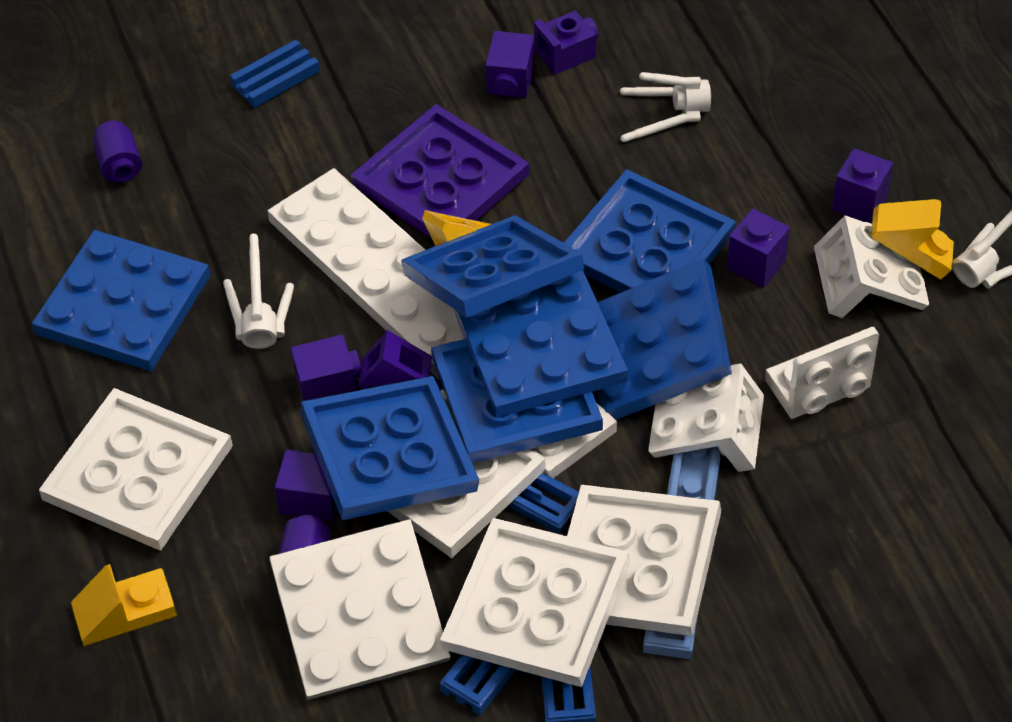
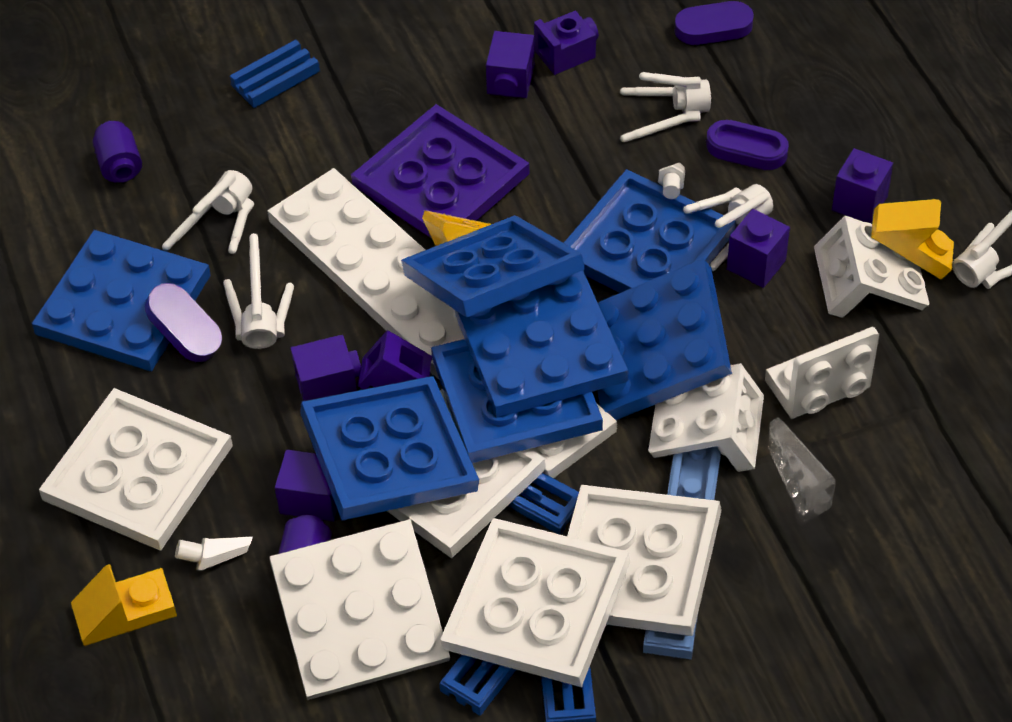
(183, 322): none -> tile
(212, 551): none -> white bar
(226, 197): none -> white plant
(672, 180): none -> white bar
(714, 22): none -> dark purple tile
(740, 205): none -> white plant
(747, 144): none -> dark purple tile
(803, 475): none -> clear slope

